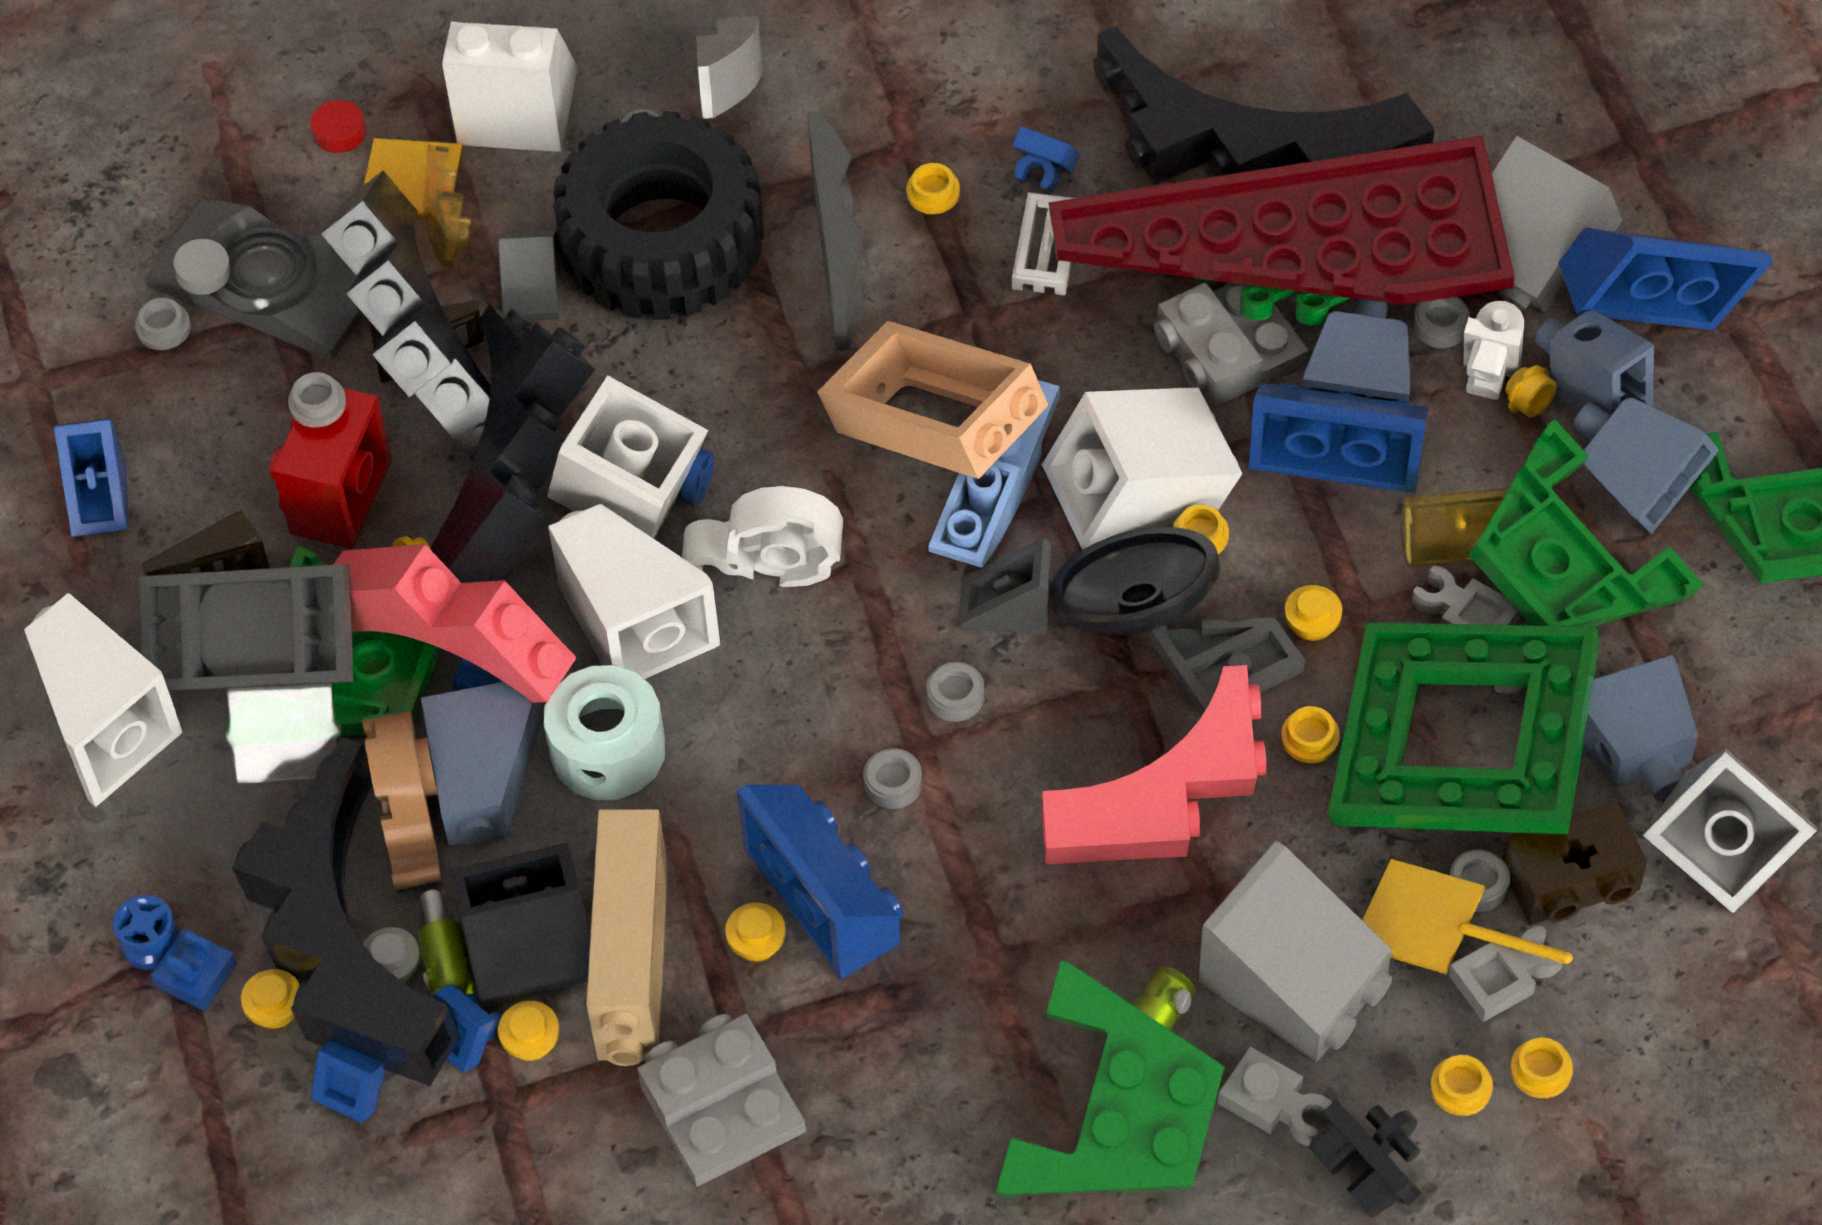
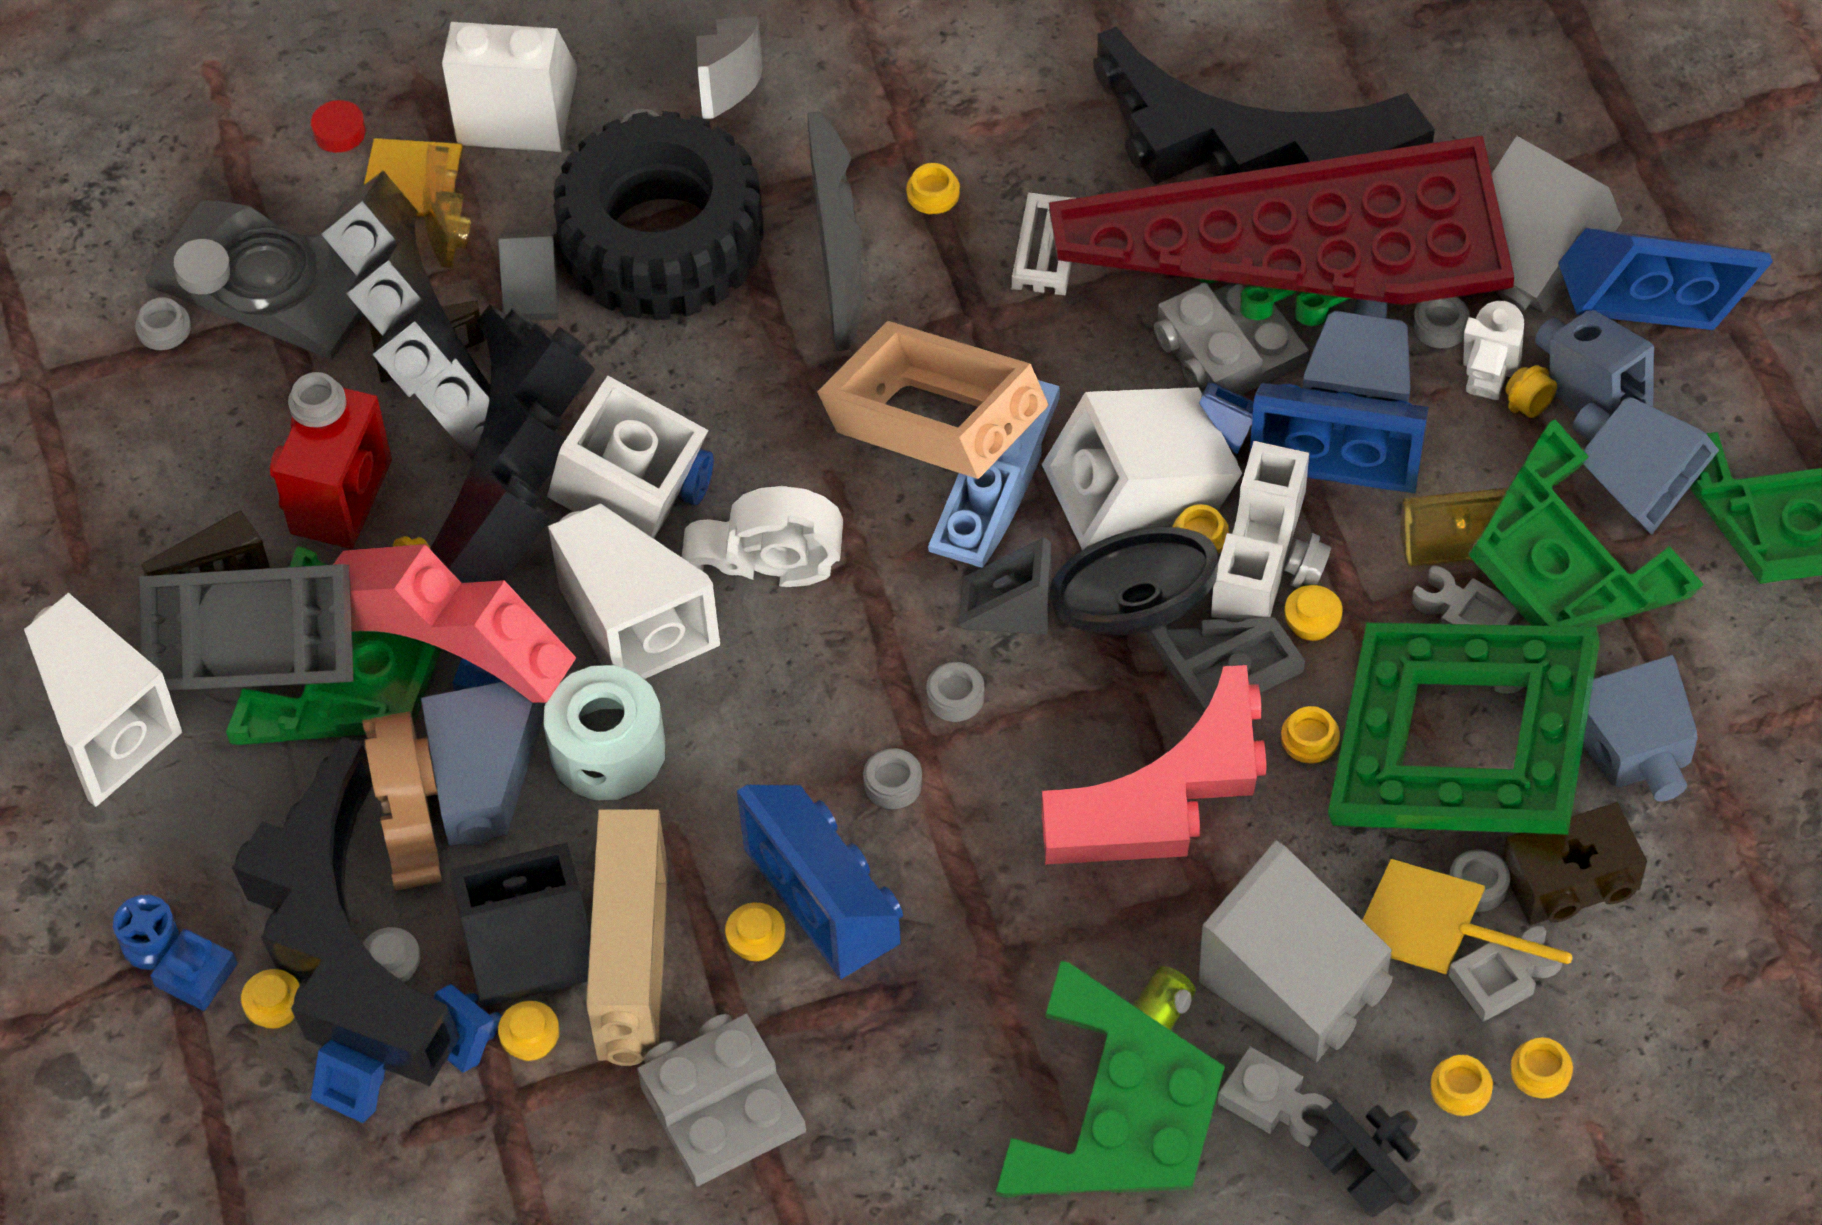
(93, 476): blue slope -> none
(281, 731): clear piece -> none
(443, 948): clear neon green piece -> none
(1045, 152): blue tile -> none
(1228, 413): none -> slope
(1262, 533): none -> white arch
(1307, 561): none -> light grey plate
(1727, 828): light grey slope -> none

